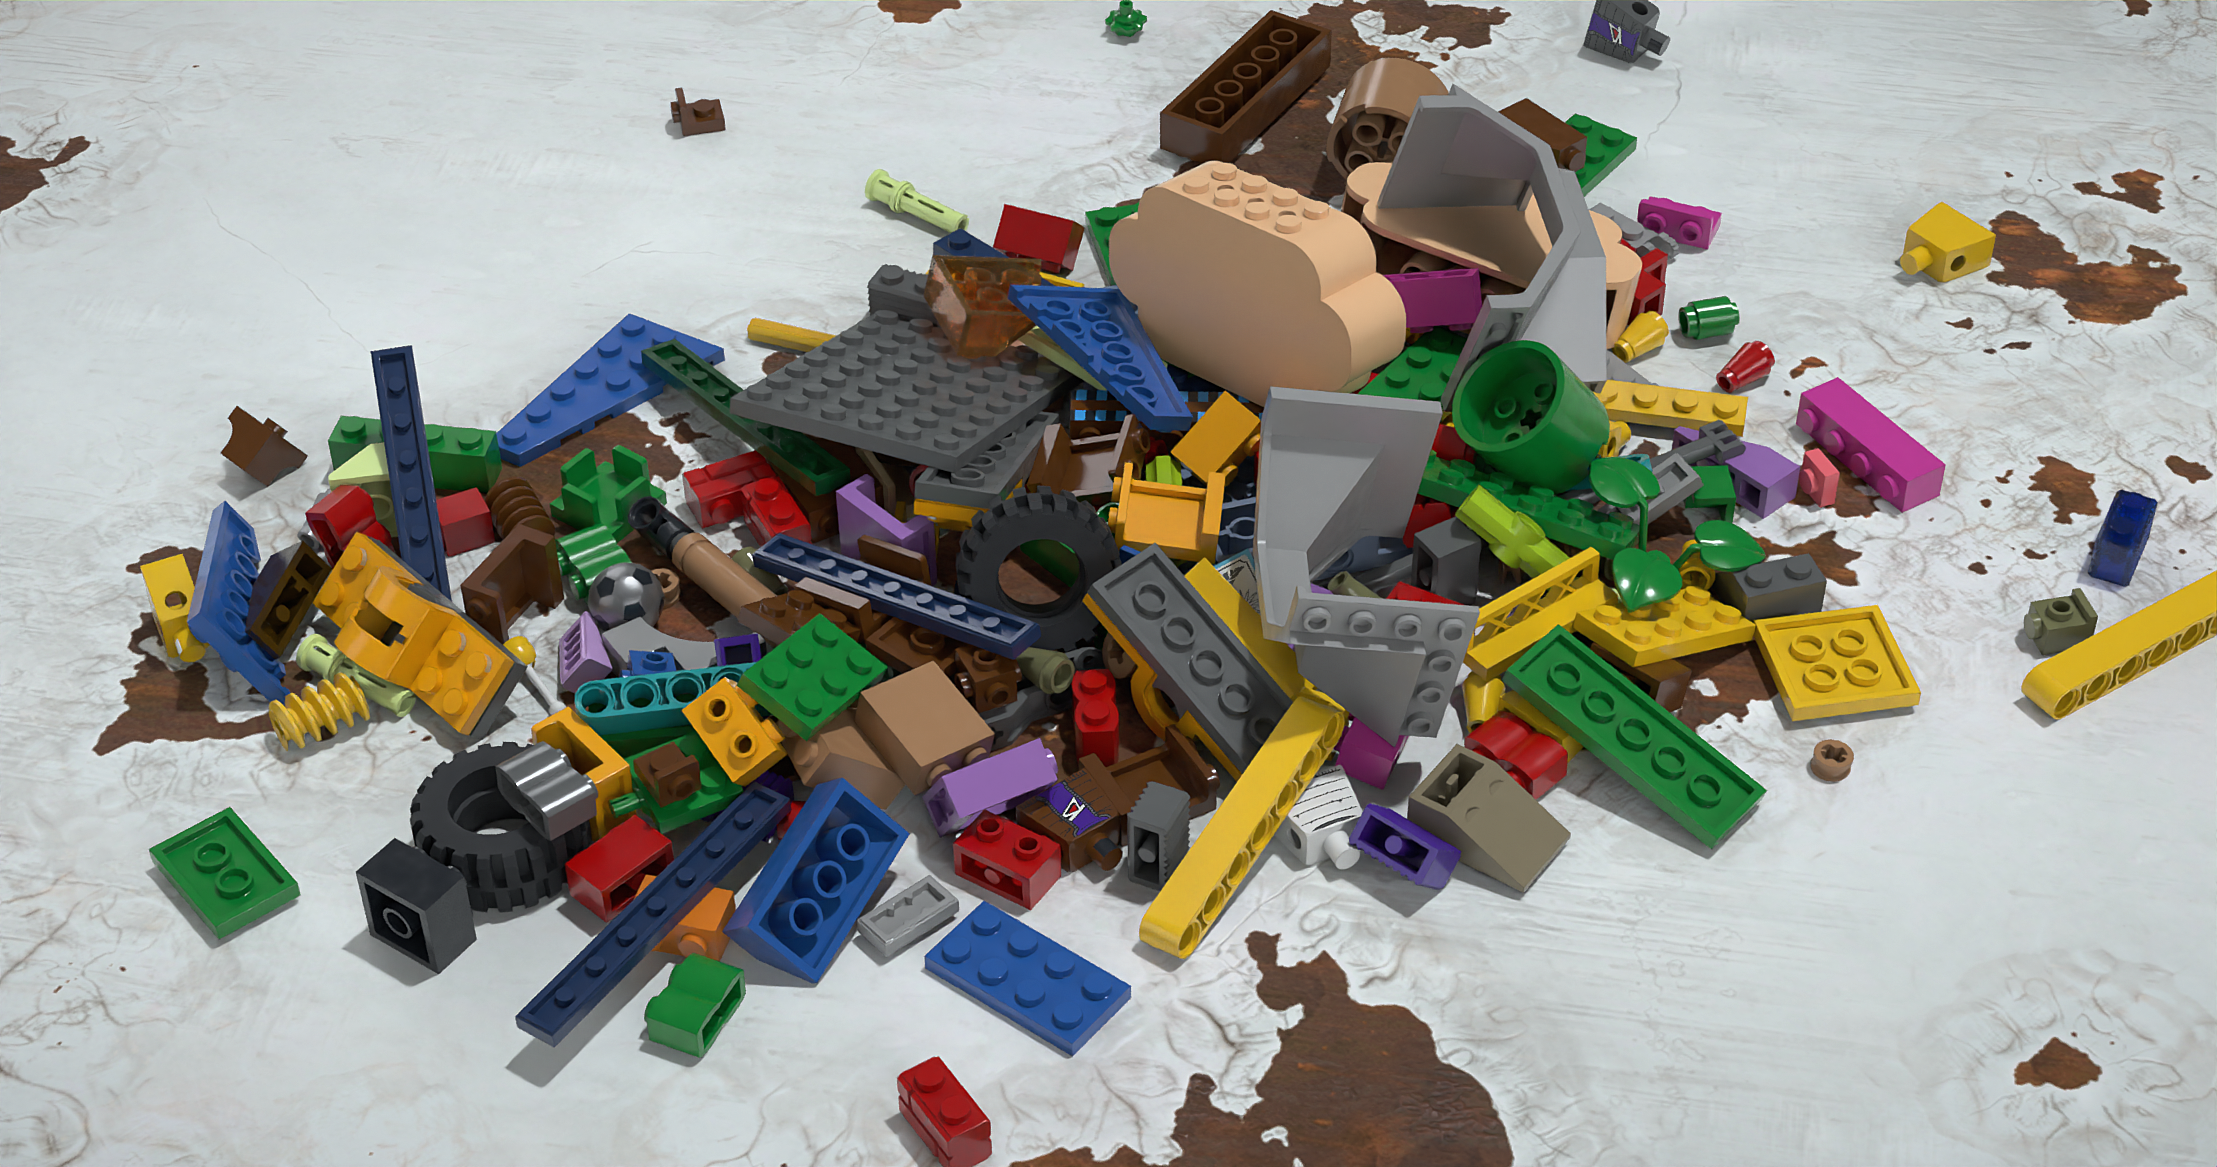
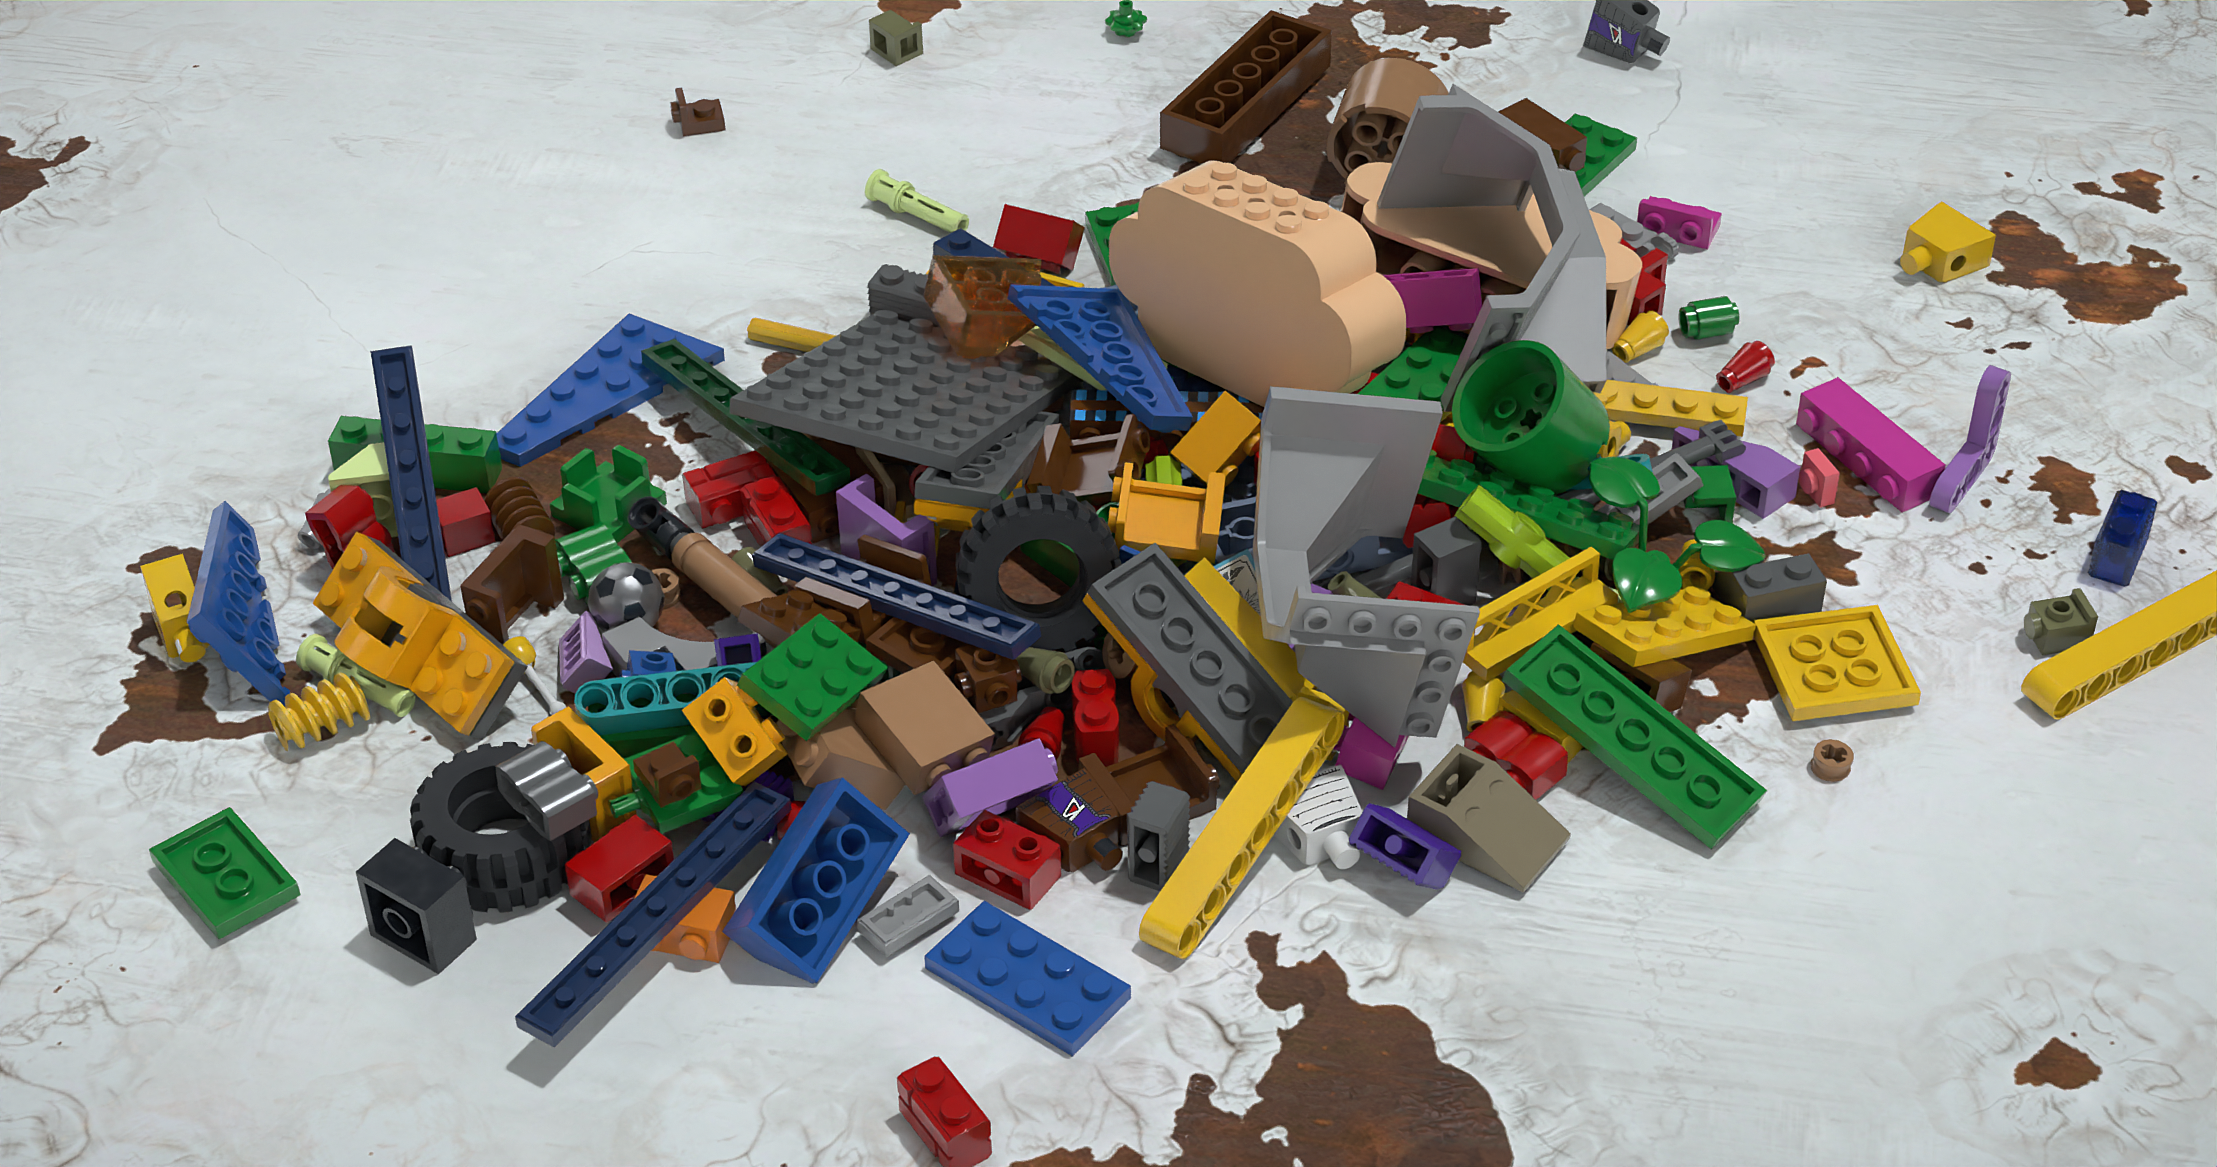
(260, 447): reddish brown brick -> none
(284, 596): dark brown slope -> none
(695, 1004): green brick -> none
(895, 37): none -> olive brick
(1048, 728): none -> red cone
(1980, 442): none -> medium lavender beam

